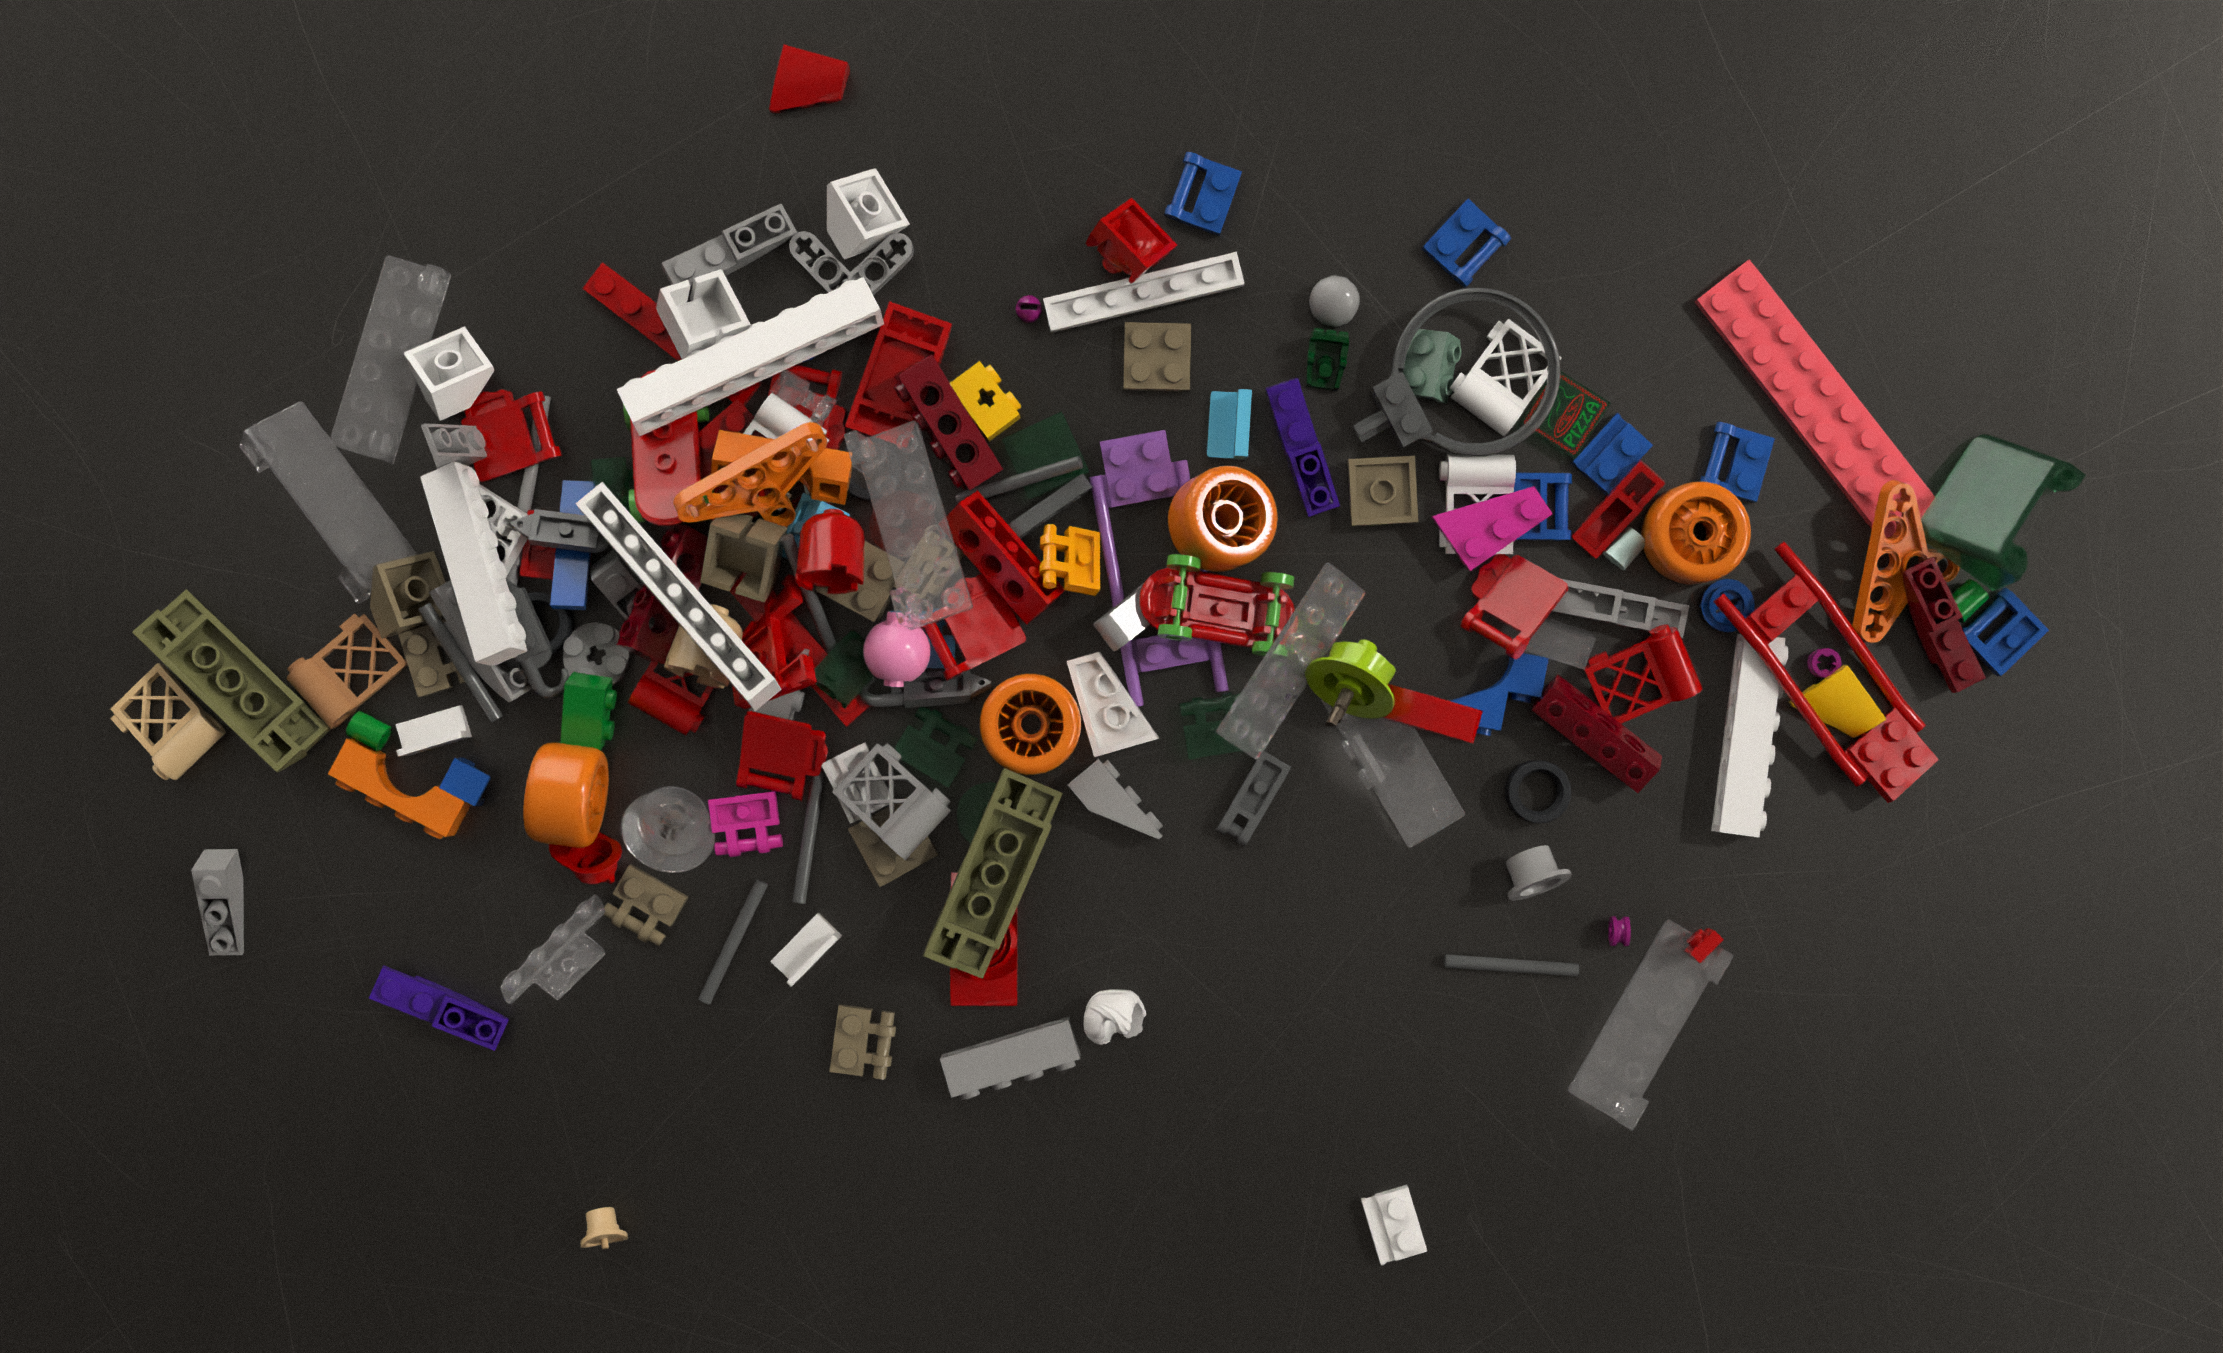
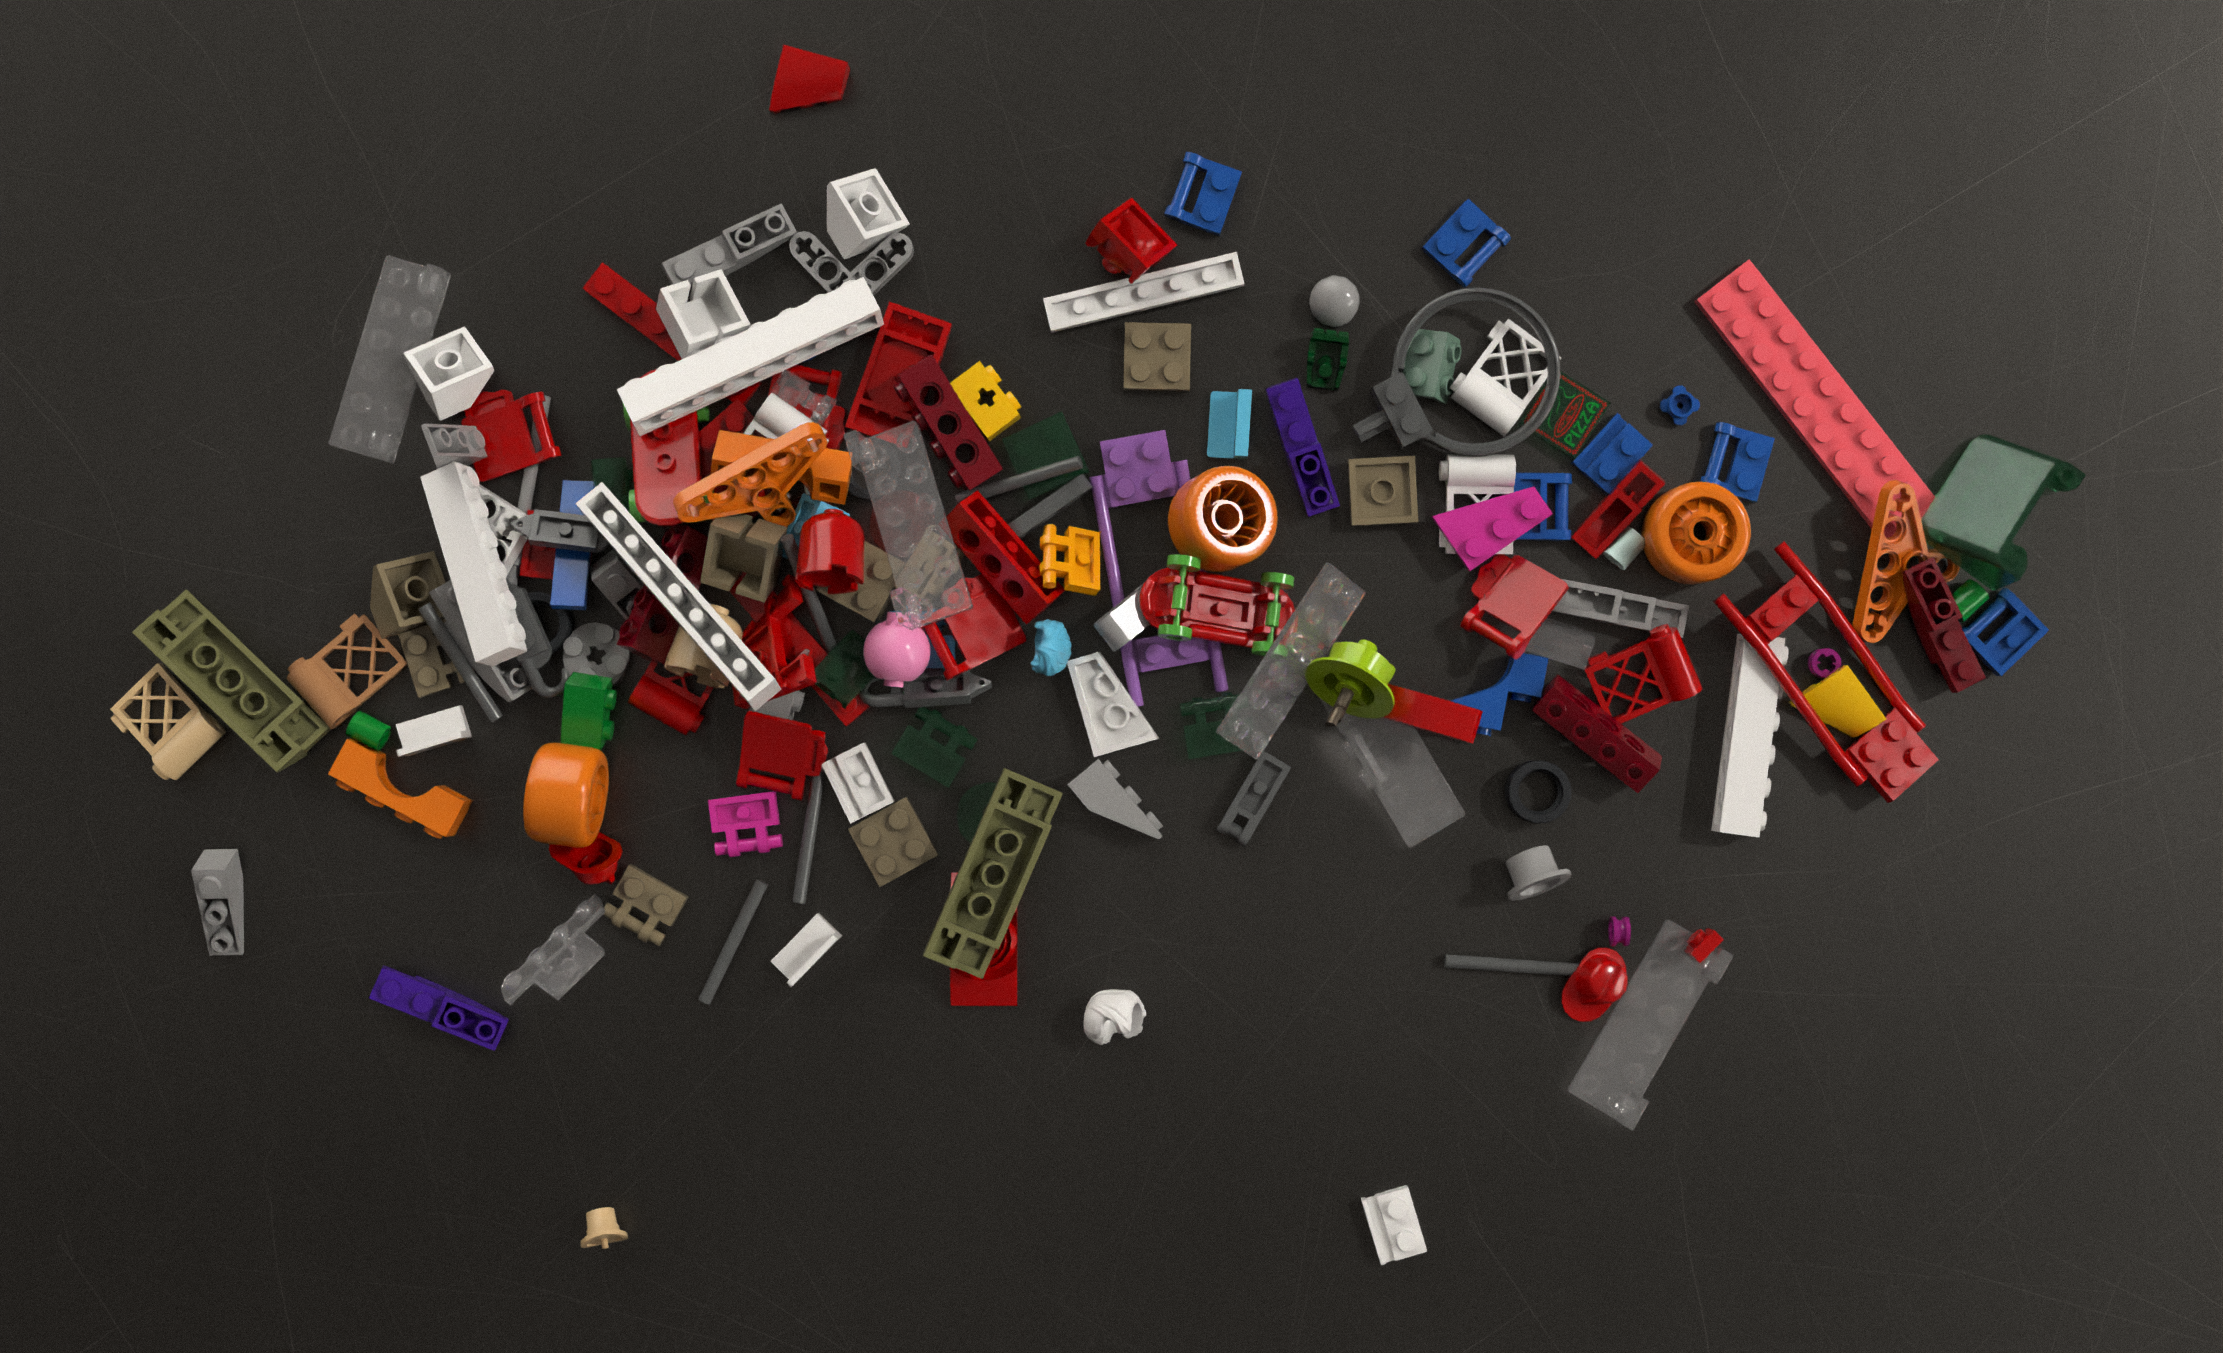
(327, 494): clear bracket -> none
(465, 781): blue panel -> none
(668, 830): clear piece -> none
(852, 1038): dark tan plate -> none
(912, 820): light grey piece -> none
(1003, 729): orange wheel -> none
(1010, 1057): light grey brick -> none
(1028, 316): magenta hinge -> none
(1051, 647): none -> medium azure hair
(1595, 985): none -> red piece
(1689, 404): none -> blue plate
(1732, 589): blue gear -> none

